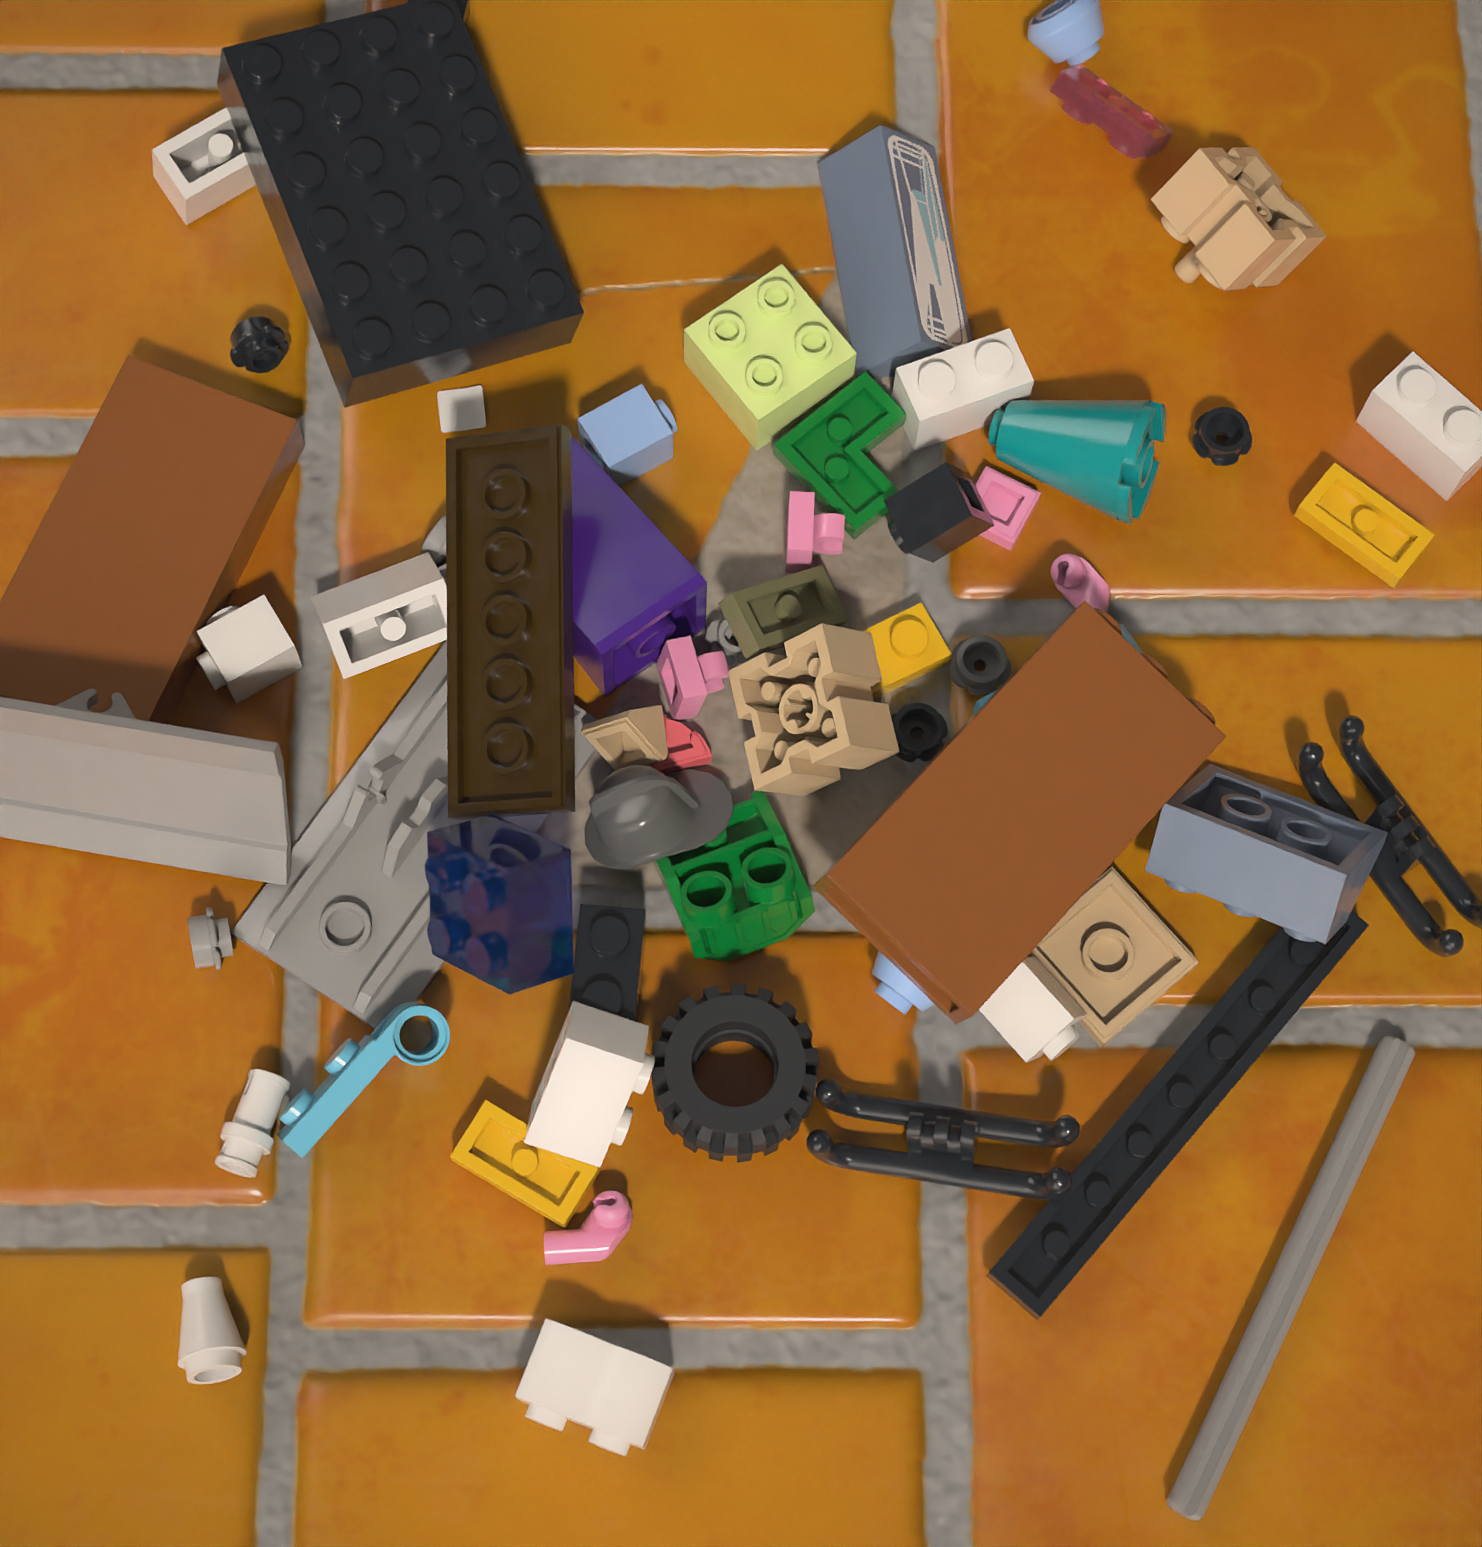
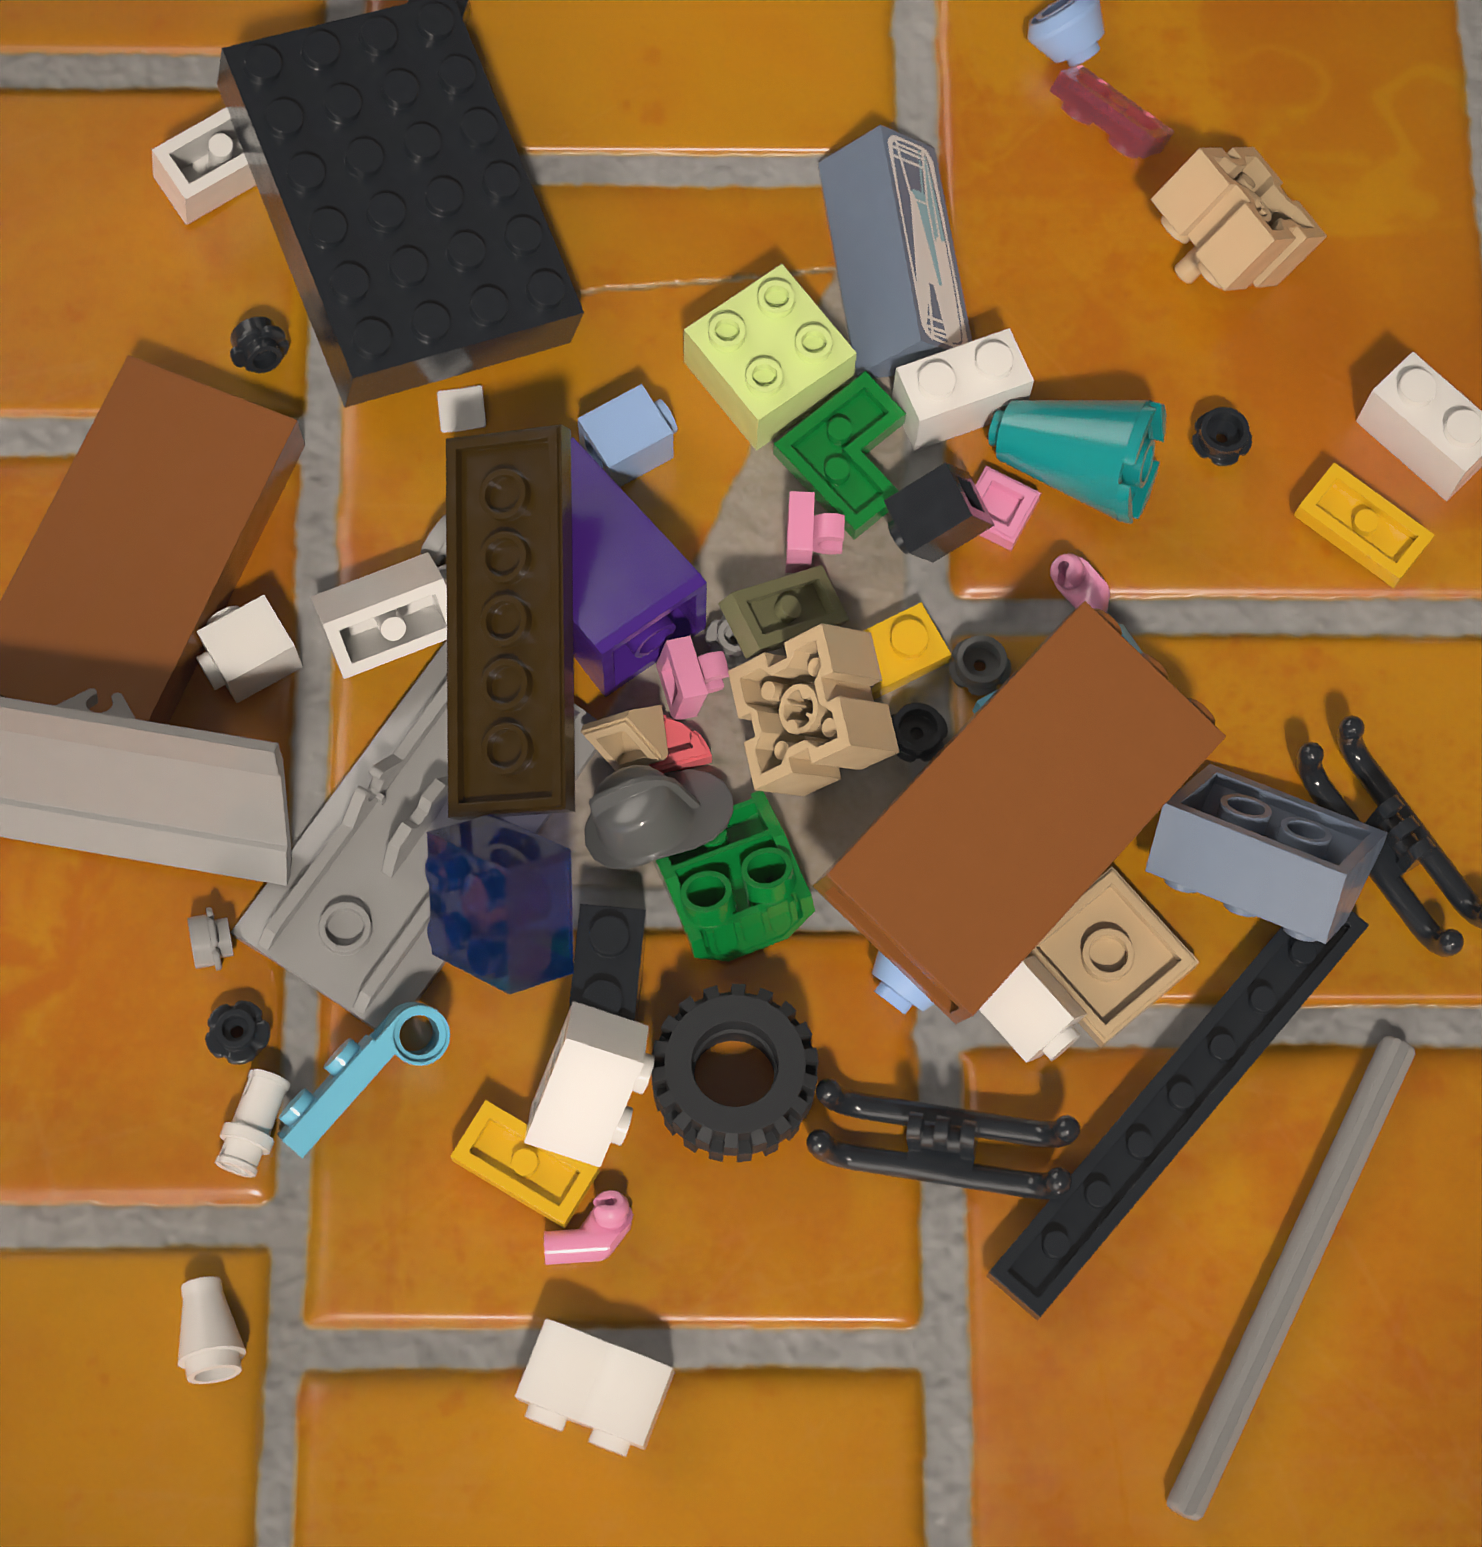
(244, 1048): none -> black plate

